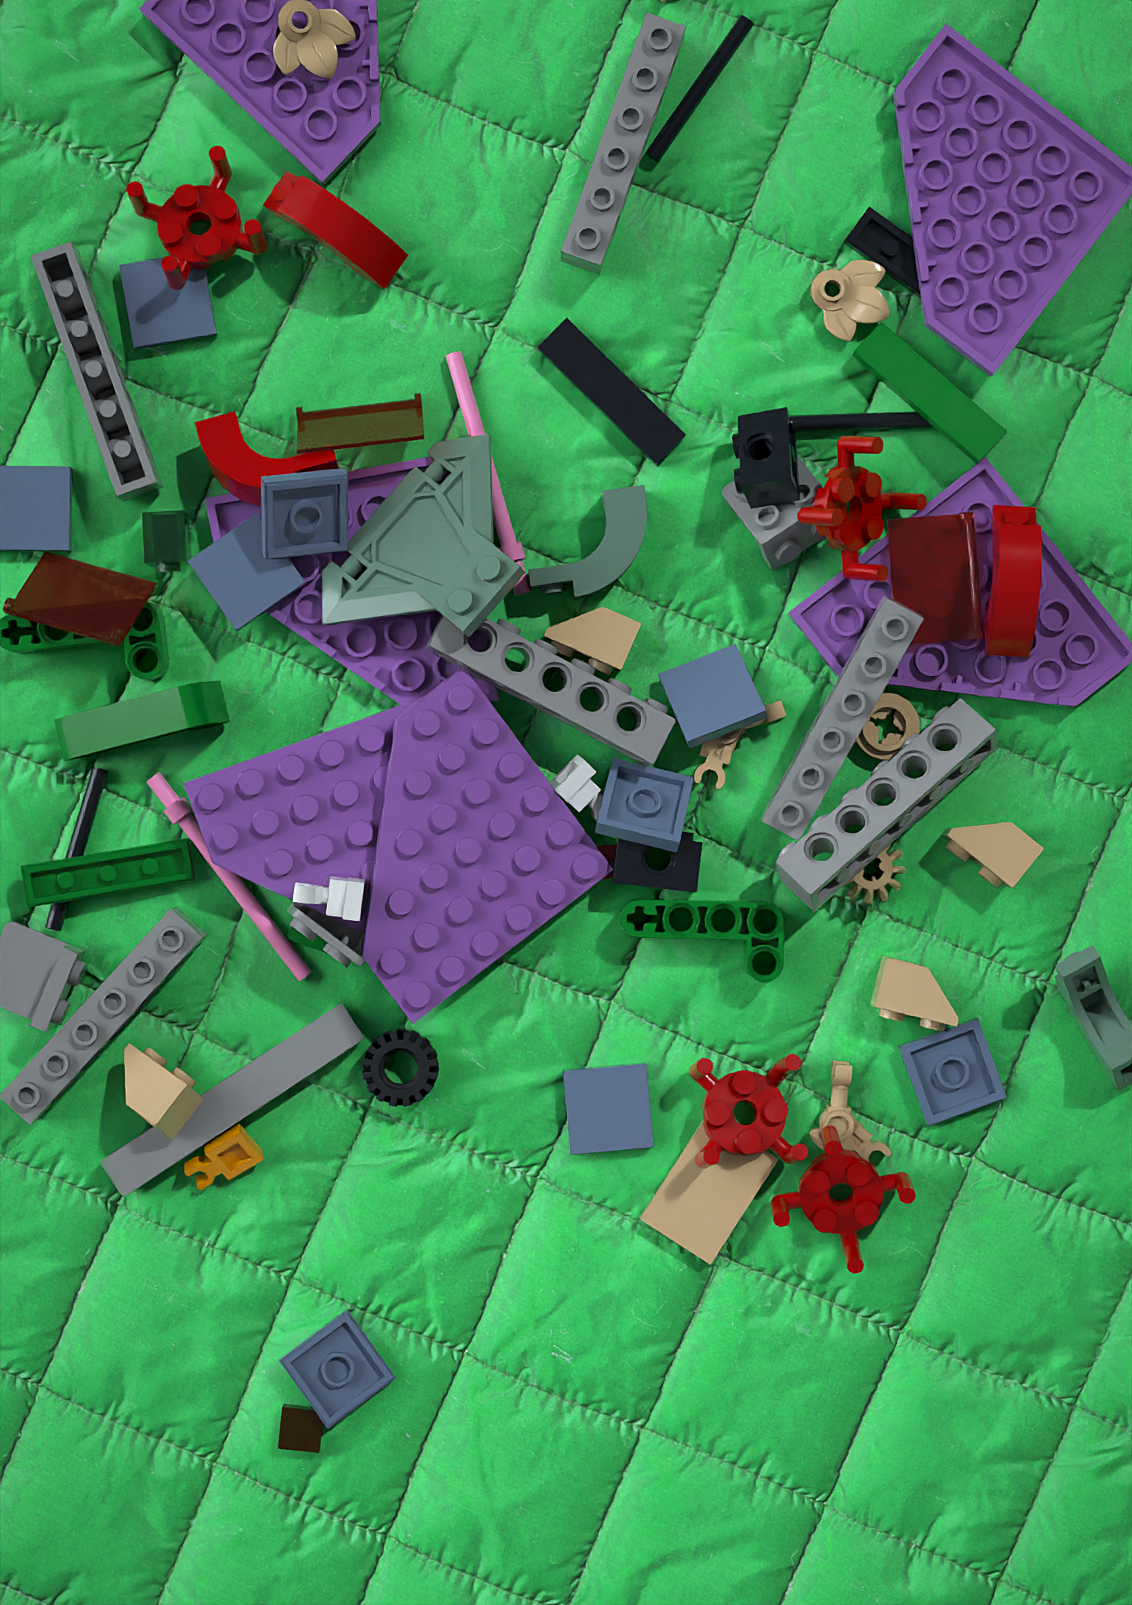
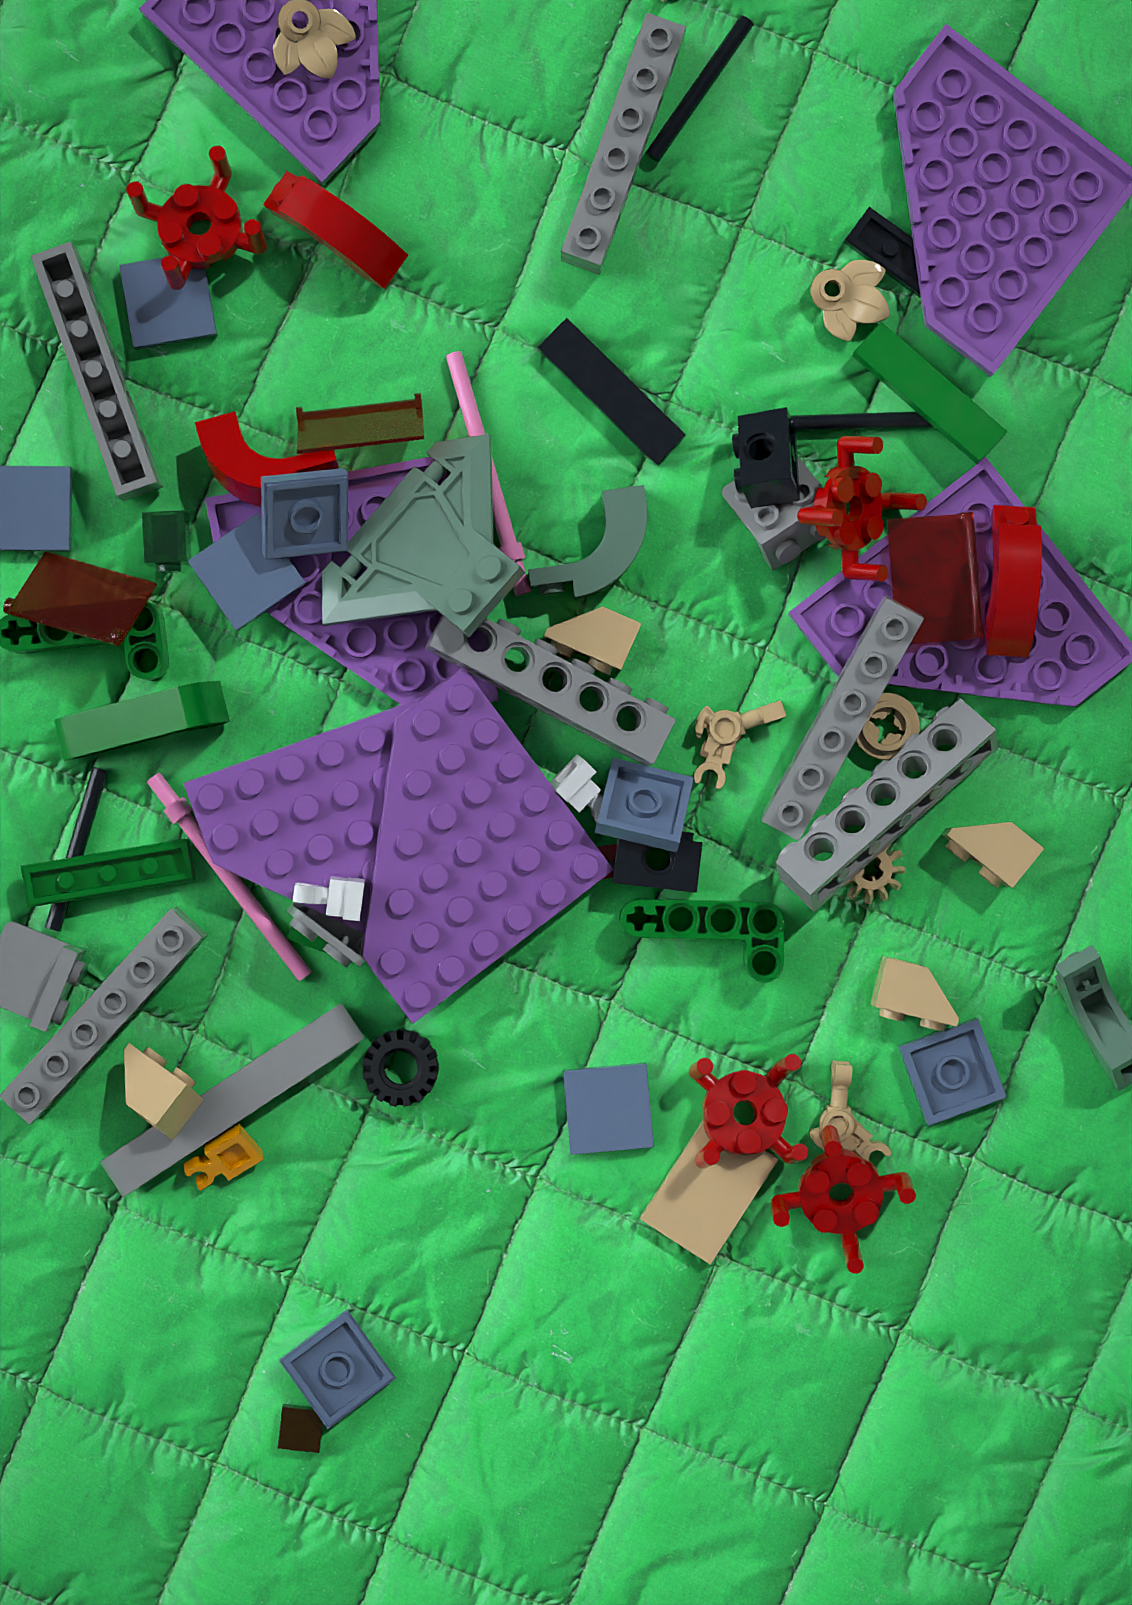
(712, 695): sand blue tile -> none

